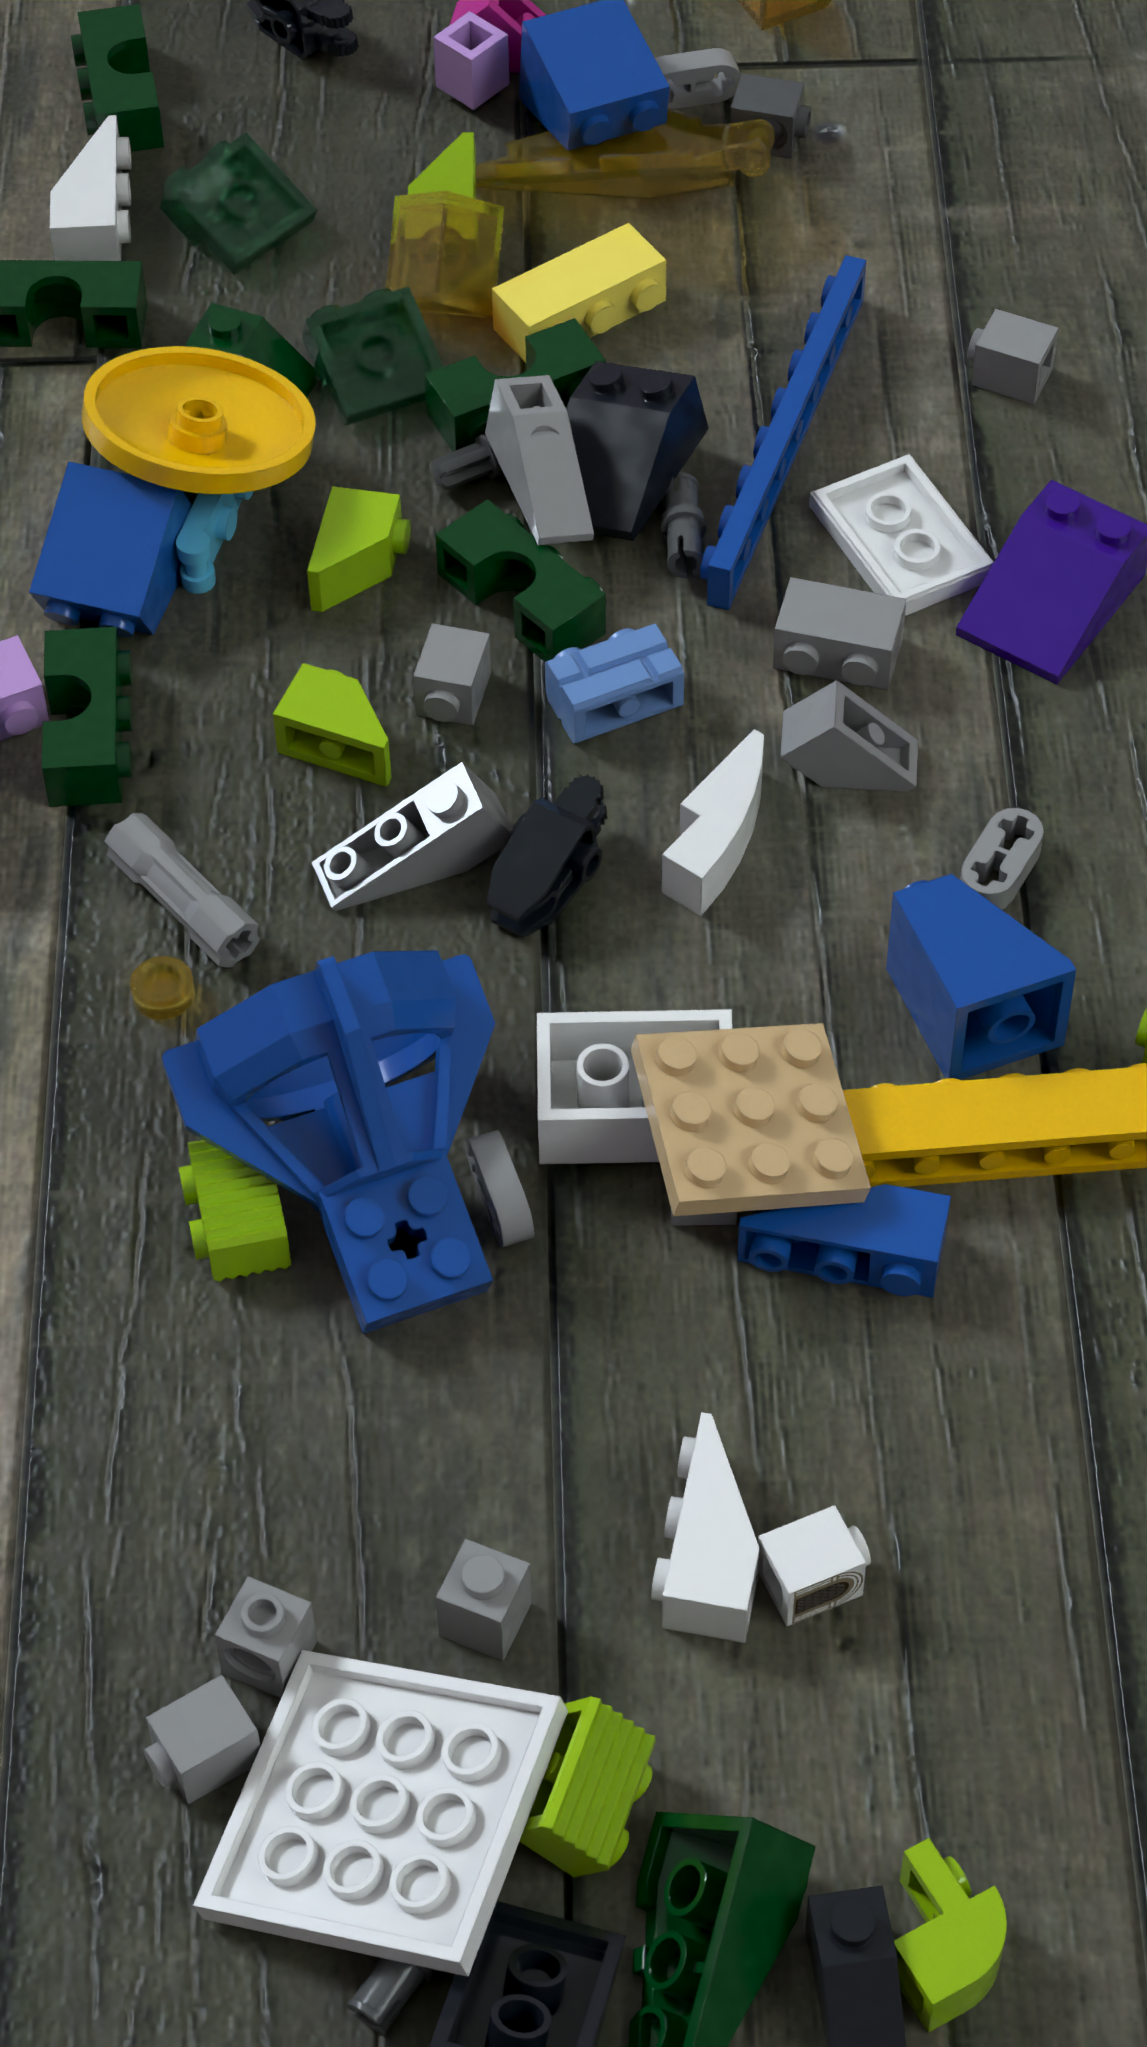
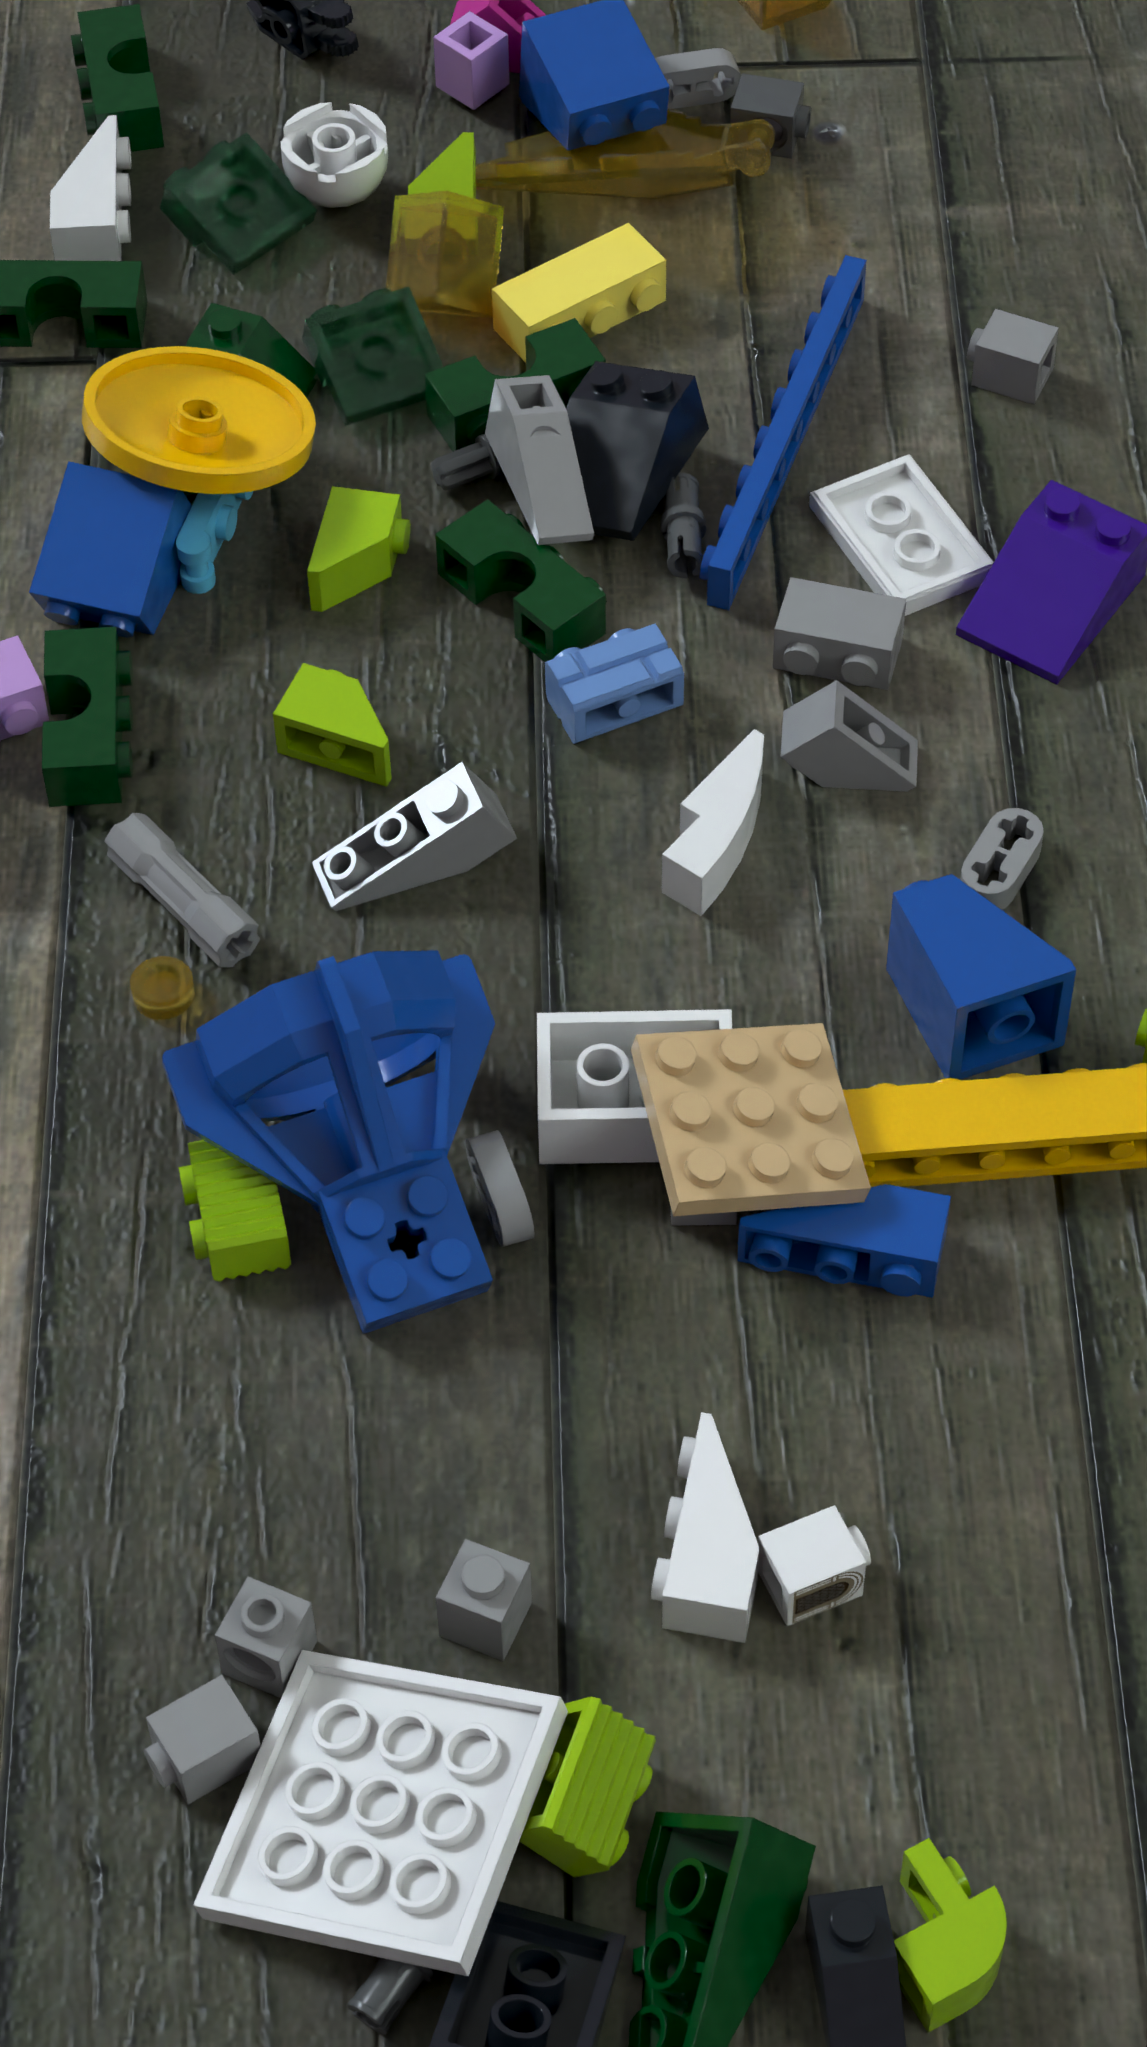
(334, 154): none -> white cylinder
(452, 674): light grey brick -> none
(548, 858): black hinge -> none

